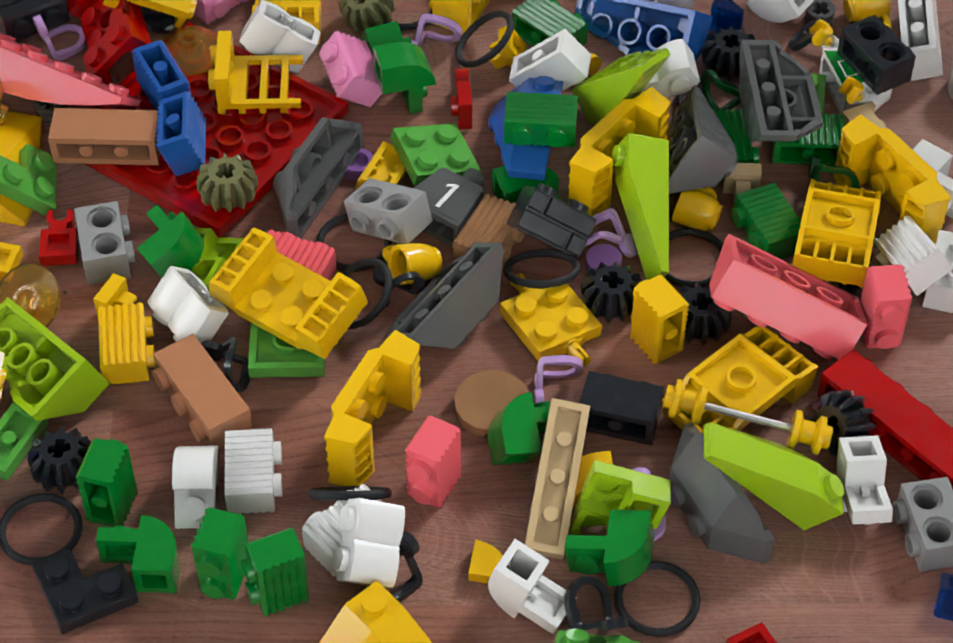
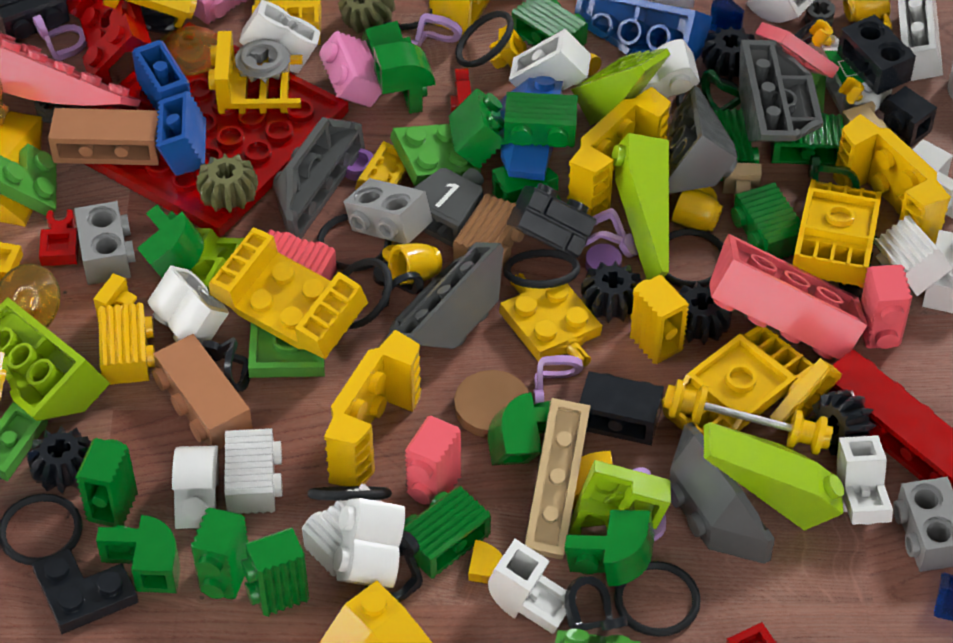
(258, 51): none -> light grey gear
(447, 529): none -> green brick
(477, 127): none -> green brick
(795, 47): none -> coral tile
(807, 391): none -> yellow plate
(908, 115): none -> black brick

